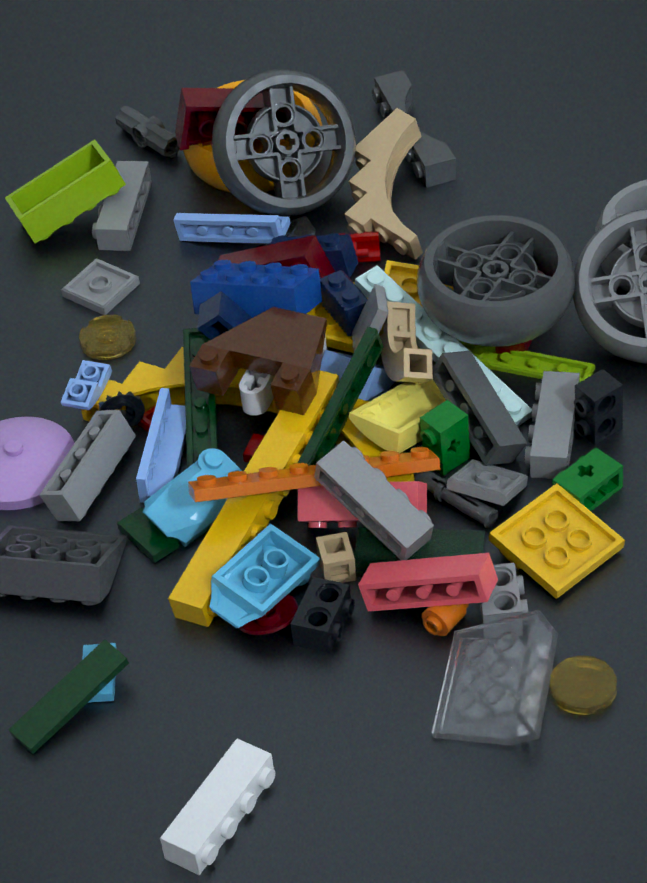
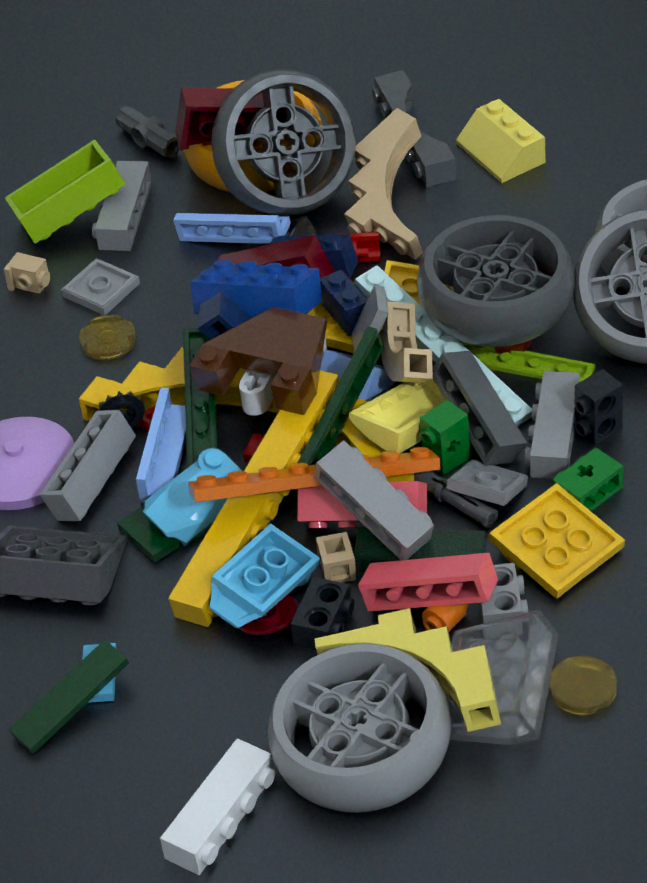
(27, 273): none -> tan brick
(87, 386): light blue slope -> none
(359, 728): none -> light grey wheel
(462, 673): none -> light yellow arch
(502, 141): none -> light yellow slope

